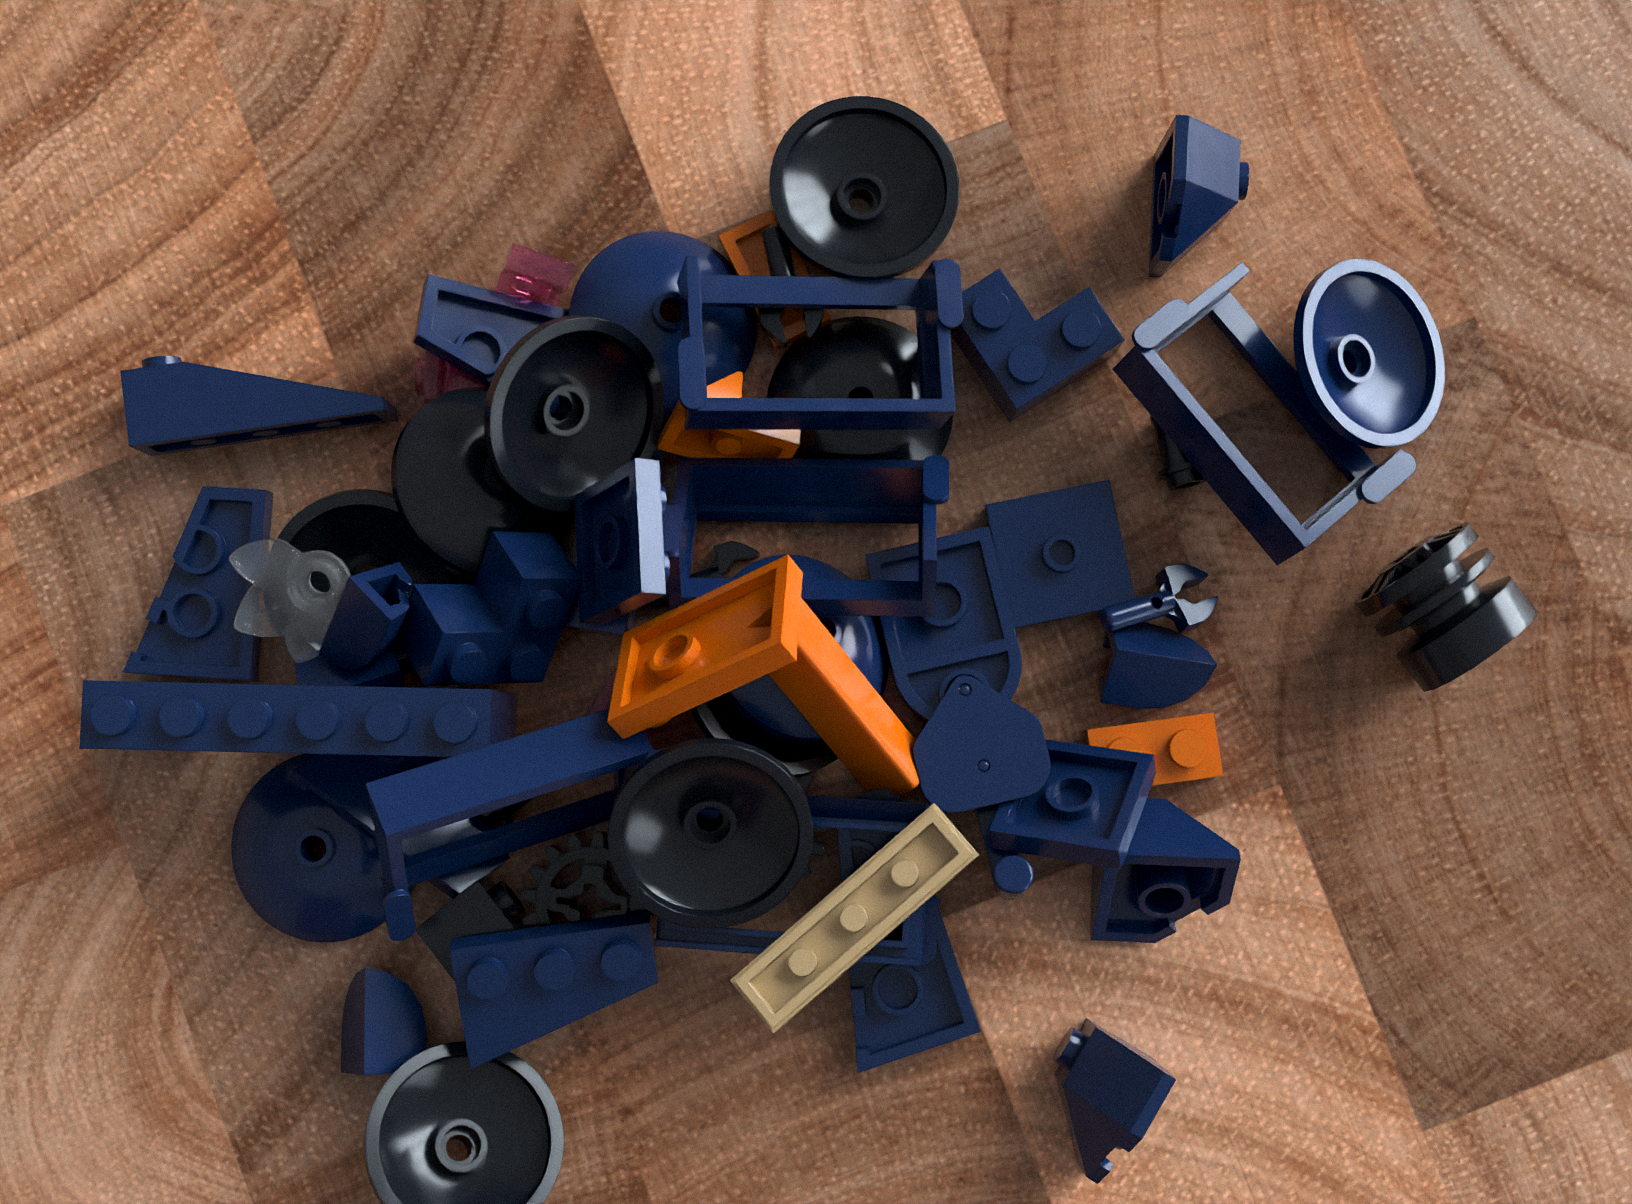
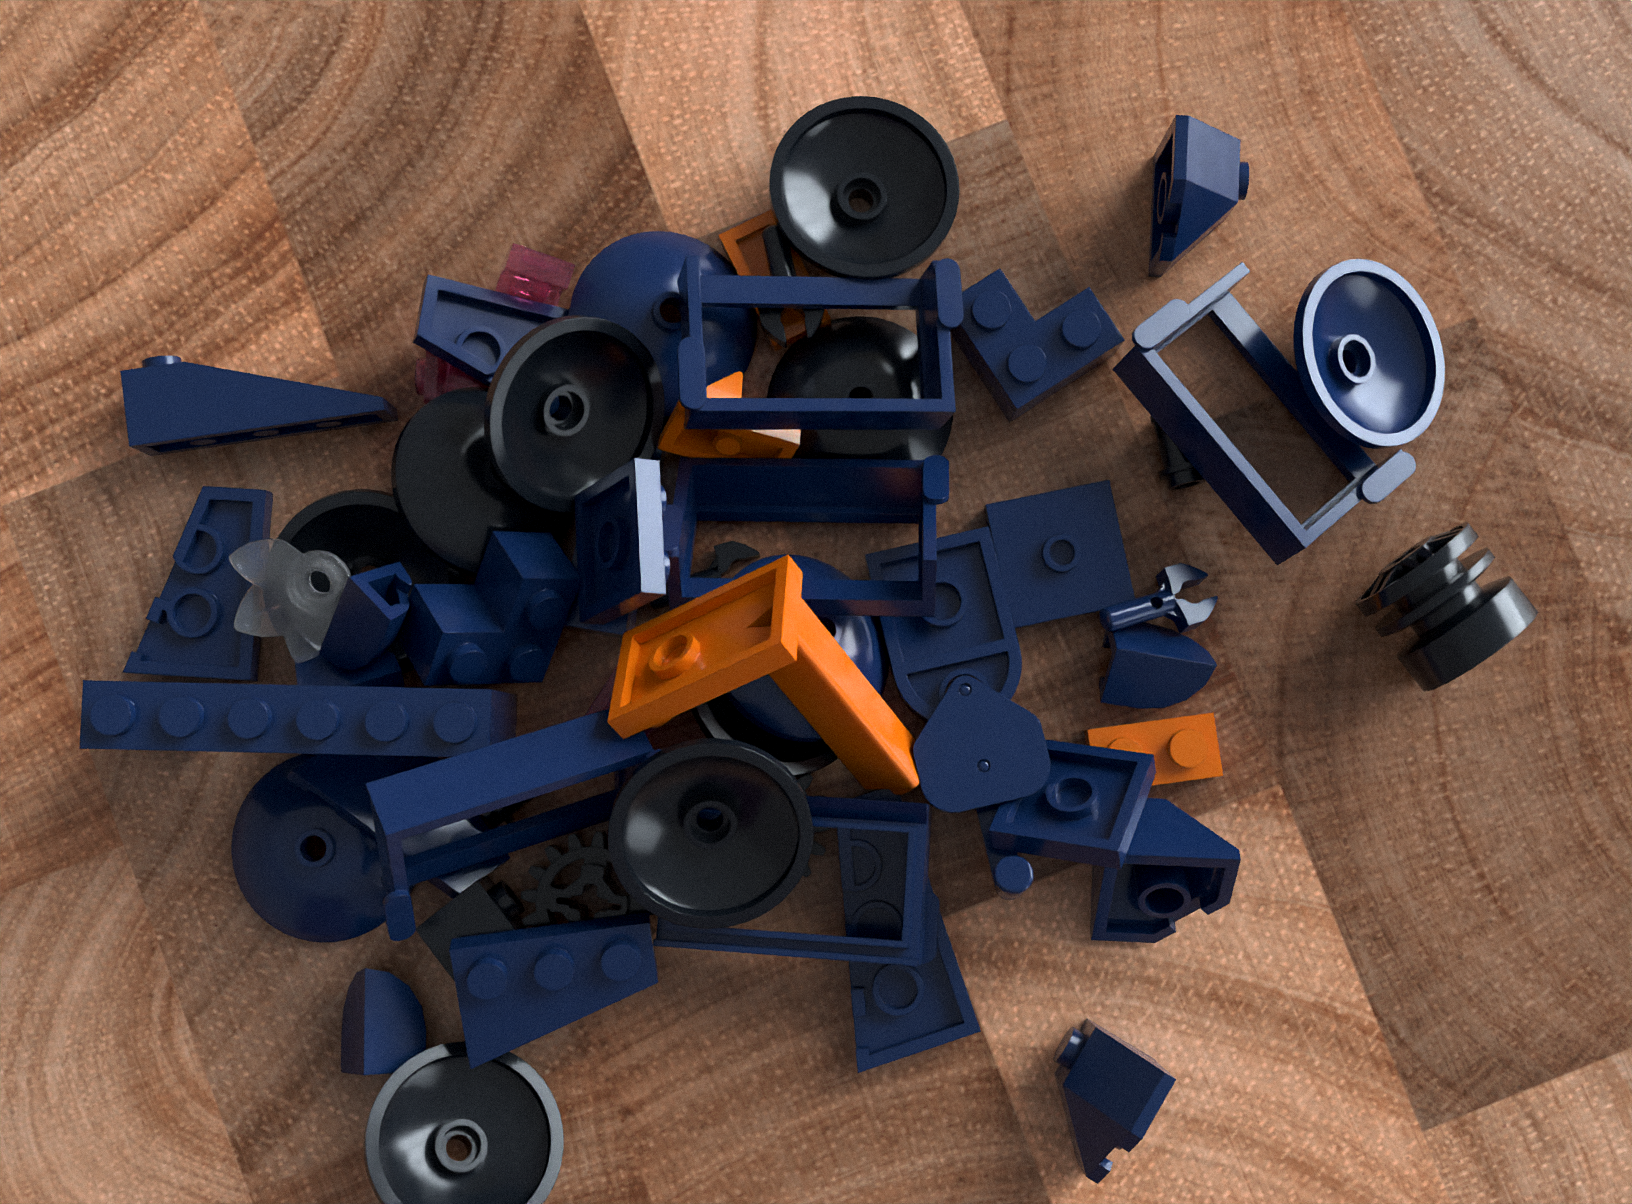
(854, 918): tan tile -> none

